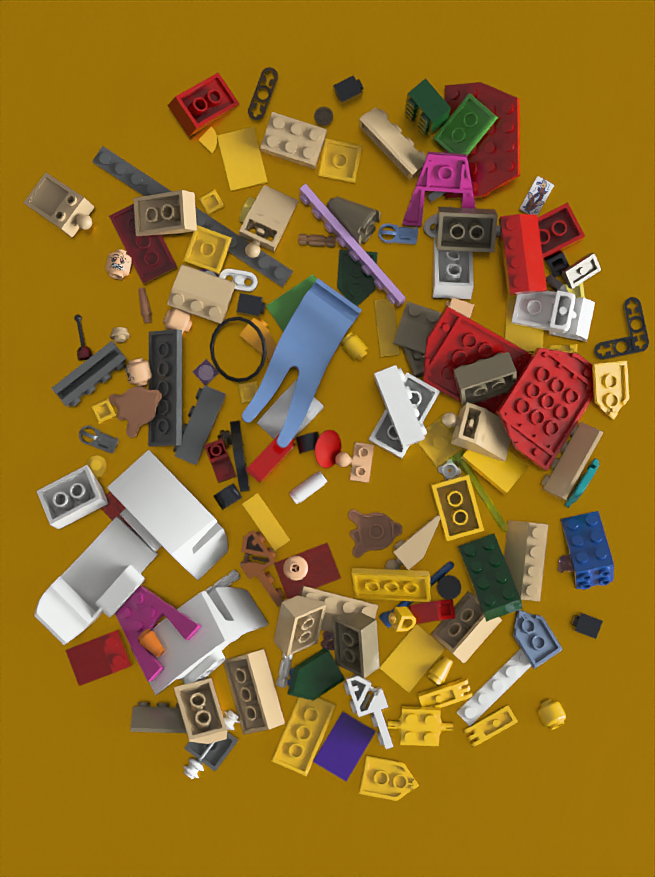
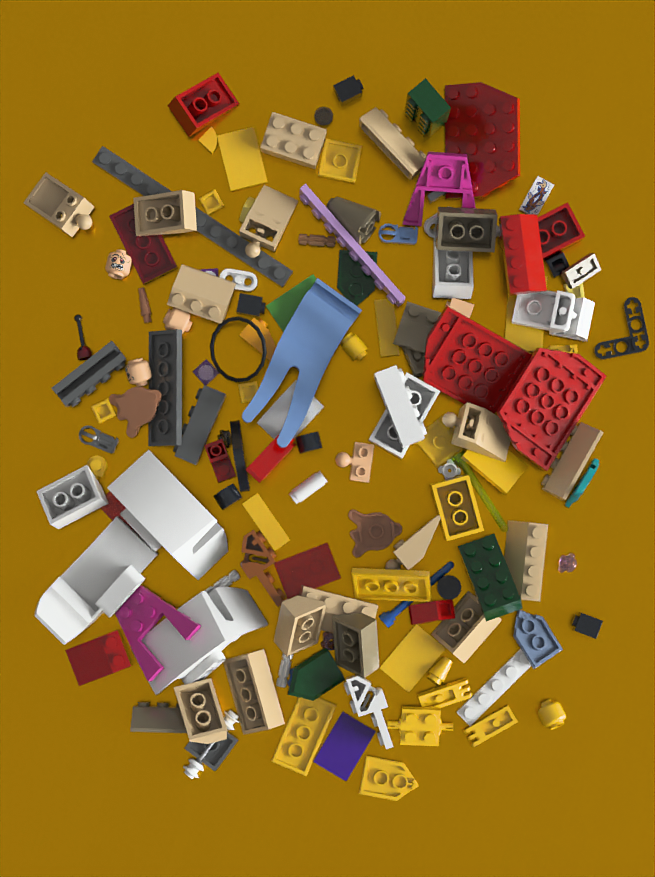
(119, 334): tan plate -> none
(151, 642): orange cone -> none
(207, 249): yellow plate -> none
(263, 79): dark brown beam -> none
(299, 561): light nougat head -> none
(327, 448): red piece -> none
(402, 619): yellow plate -> none
(465, 126): bright green tile -> none
(485, 378): dark tan slope -> none
(555, 284): dark grey tile -> none
(588, 550): blue bracket -> none
(610, 386): yellow tile -> none

